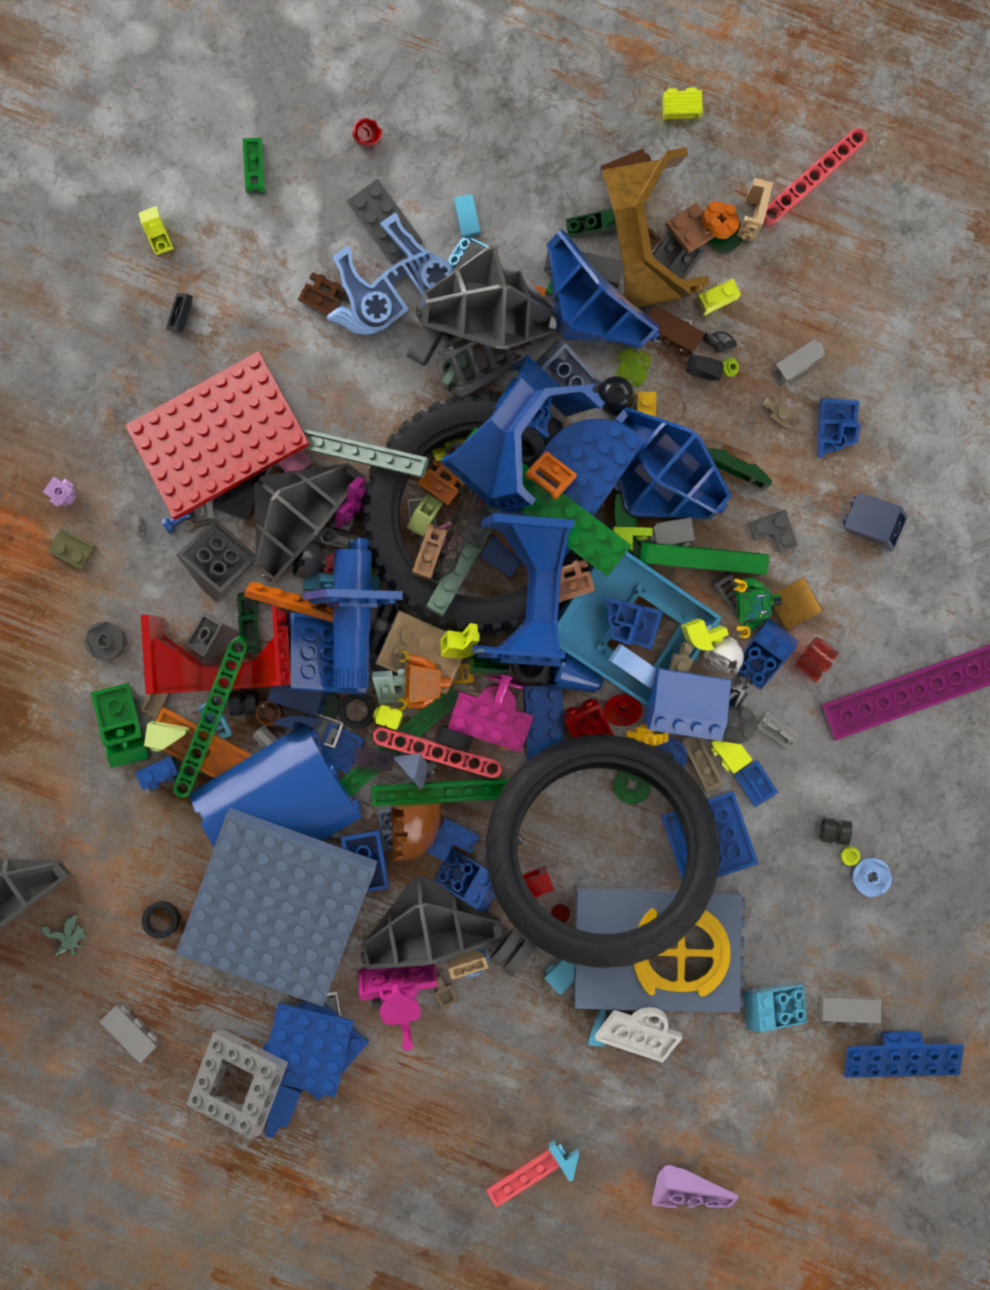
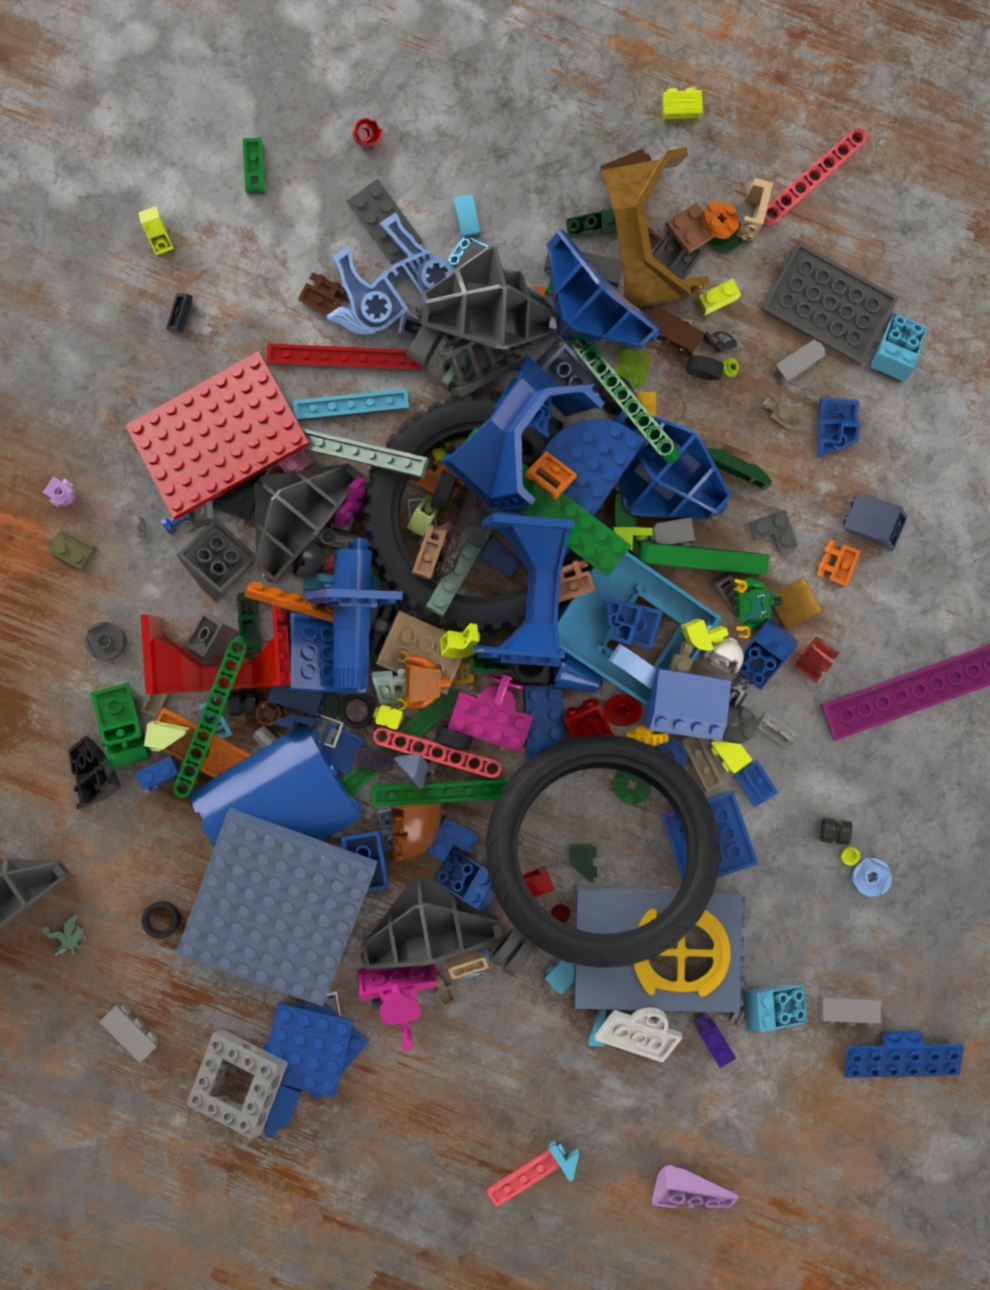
(93, 772): none -> black wedge
(340, 357): none -> red plate
(351, 404): none -> medium azure plate
(409, 327): none -> sand blue slope
(443, 491): none -> black tyre
(581, 858): none -> clear green slope
(629, 404): none -> green beam
(715, 1041): none -> dark purple hinge
(736, 1017): none -> light grey bush
(829, 303): none -> dark grey plate
(843, 566): none -> orange plate
(899, 347): none -> medium azure slope

